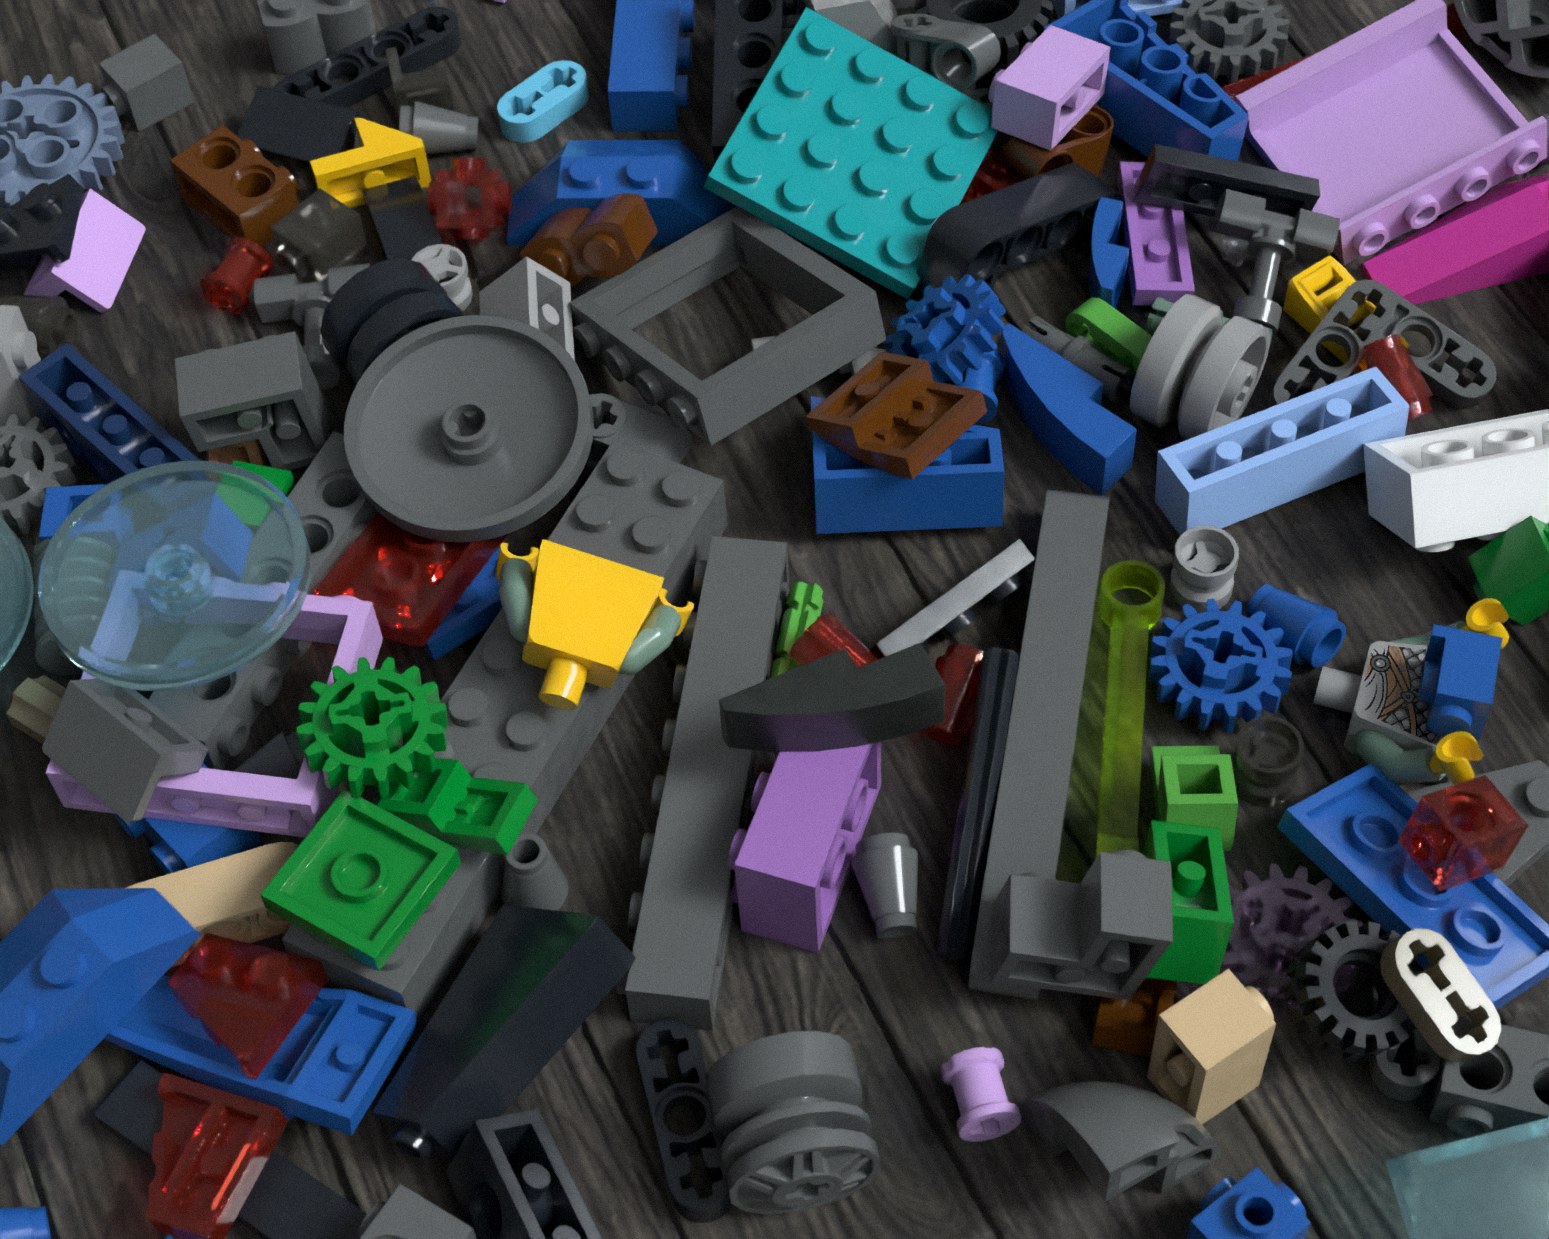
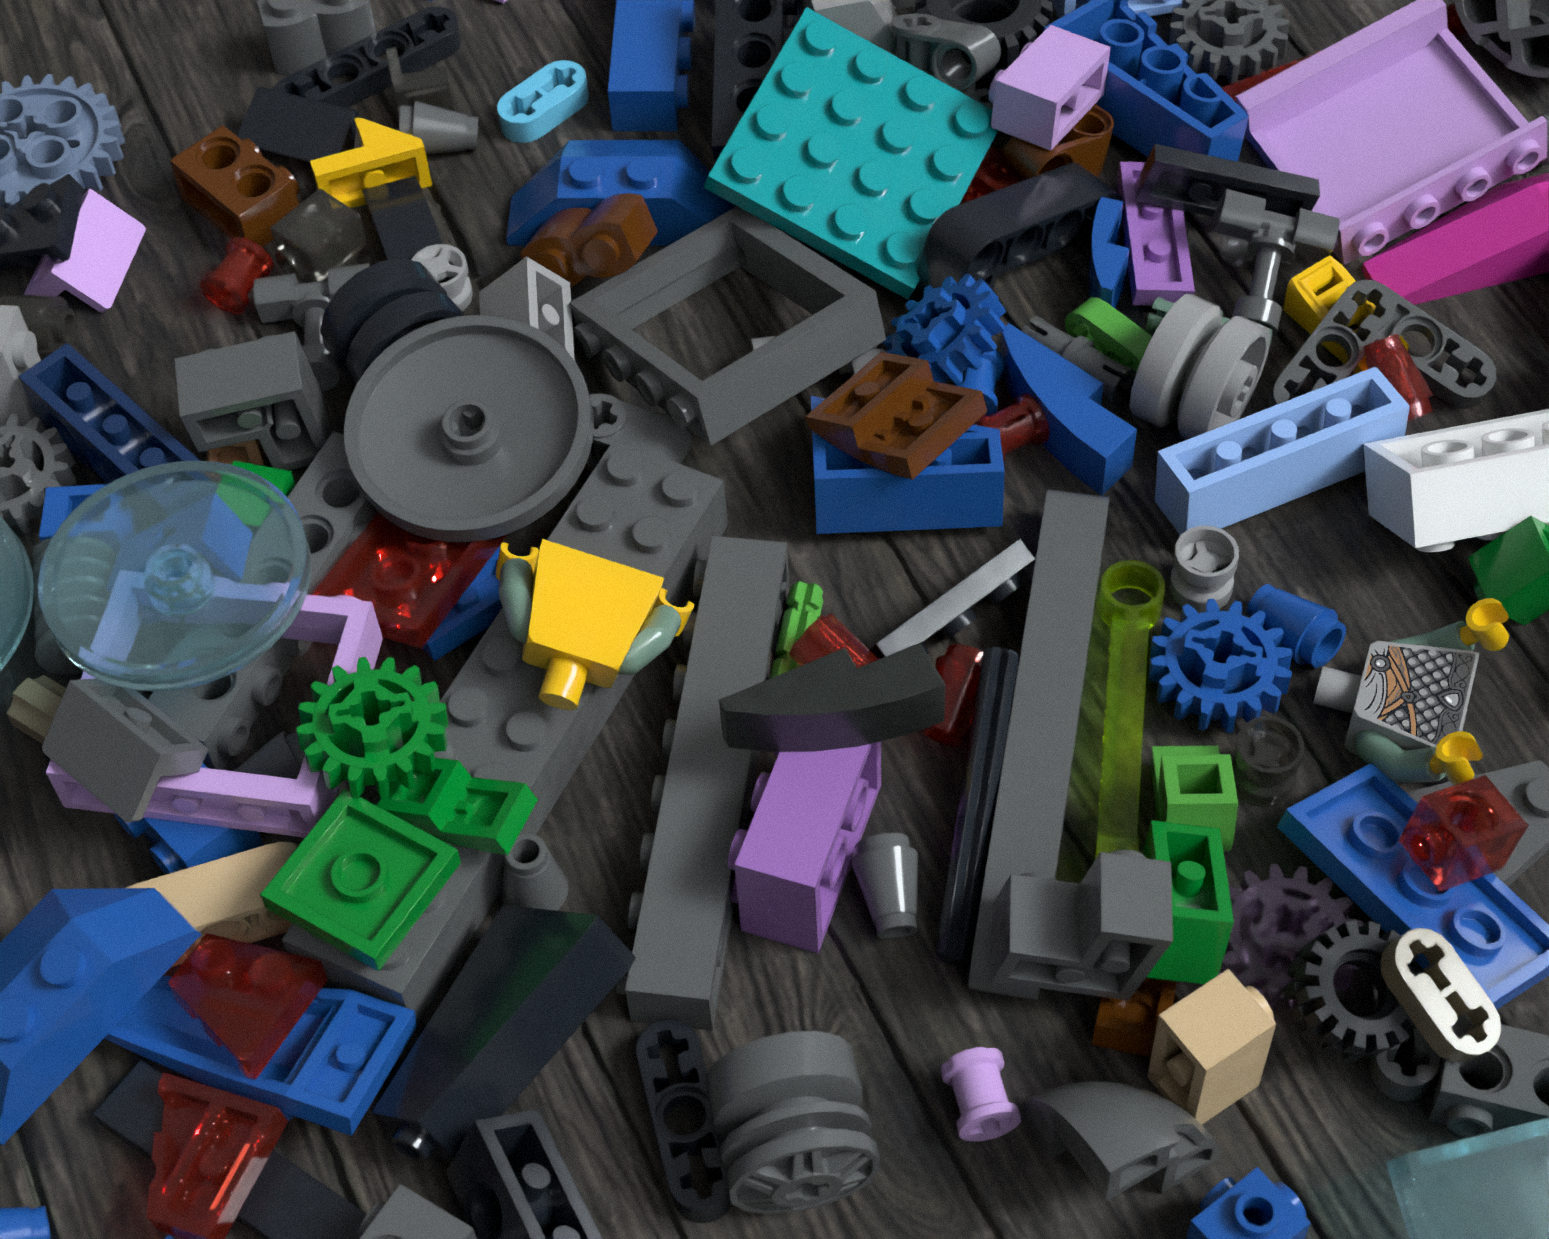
(145, 82): dark grey brick -> none
(448, 200): clear red brick -> none
(1019, 424): none -> clear red bush
(1458, 680): blue brick -> none

